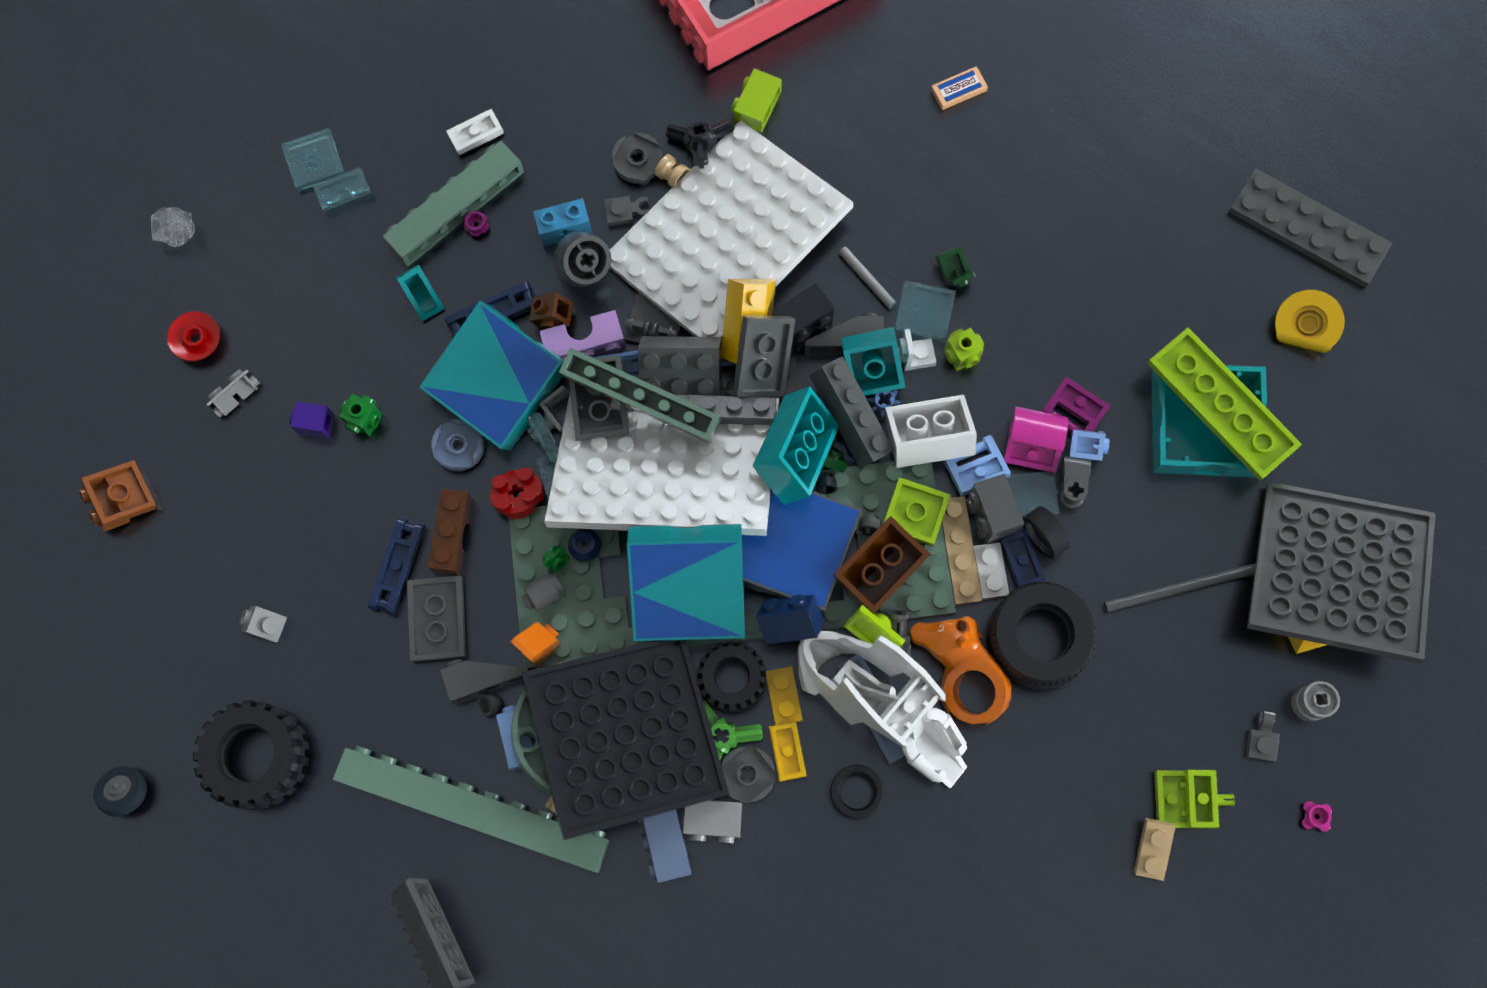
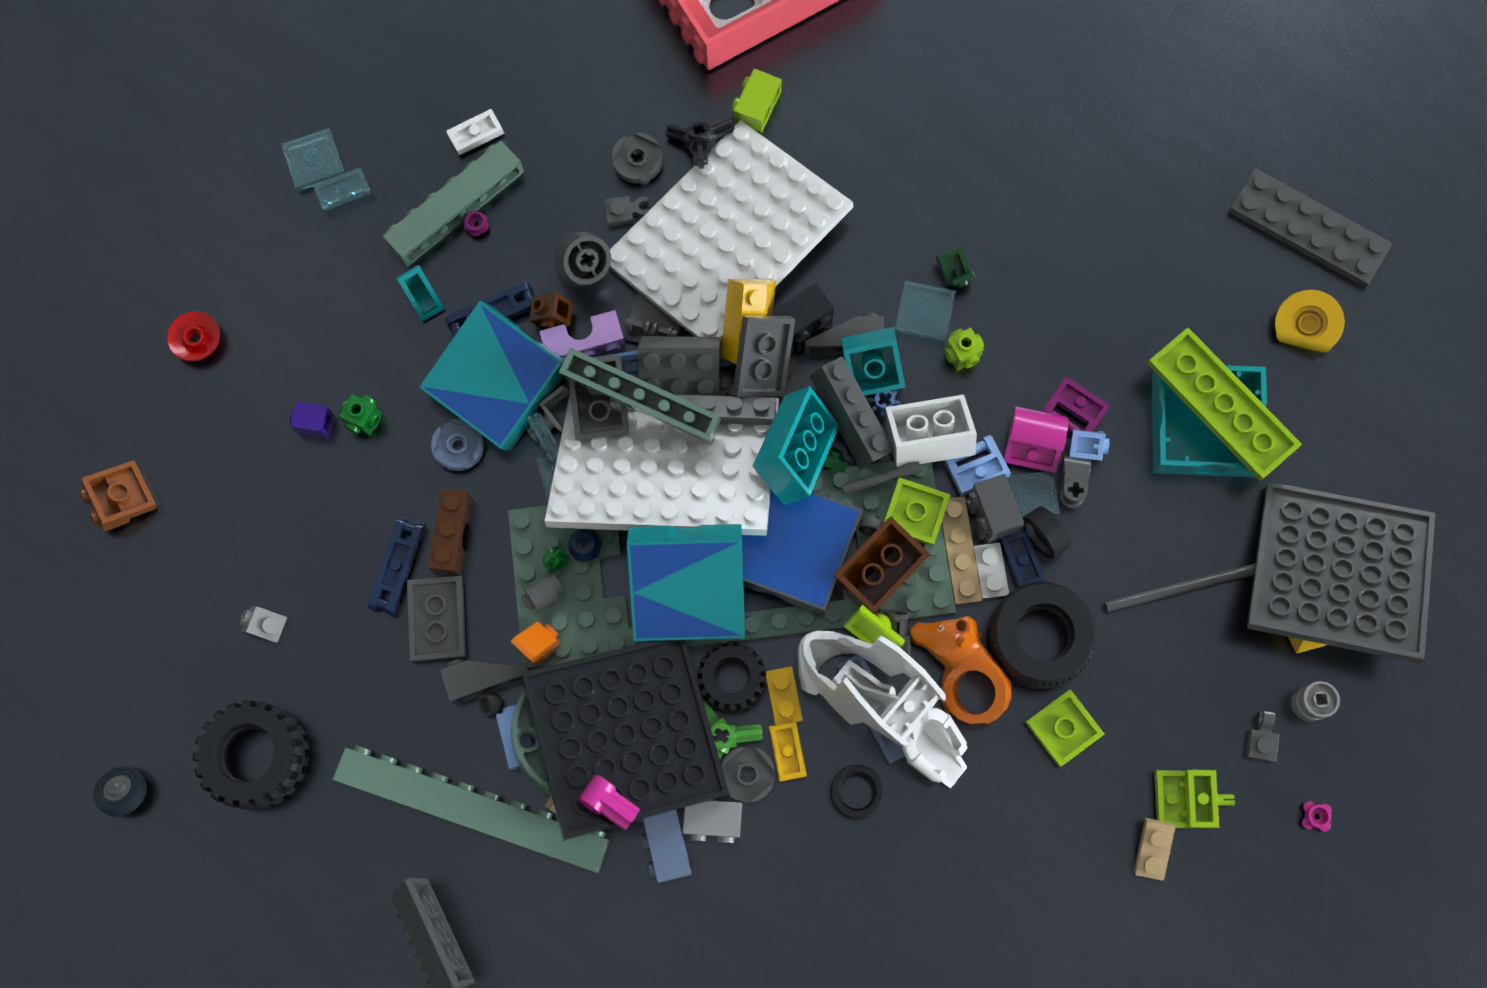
(172, 226): clear brick -> none
(224, 398): light grey hinge -> none
(505, 485): red plate -> none
(561, 220): dark azure brick -> none
(602, 798): none -> dark pink piece
(671, 170): tan wheel -> none
(790, 619): dark blue brick -> none
(826, 483): black hinge -> none
(866, 276): light grey bar -> none
(881, 478): none -> dark grey bar
(916, 353): white bracket -> none
(959, 88): tile -> none
(1064, 728): none -> lime plate

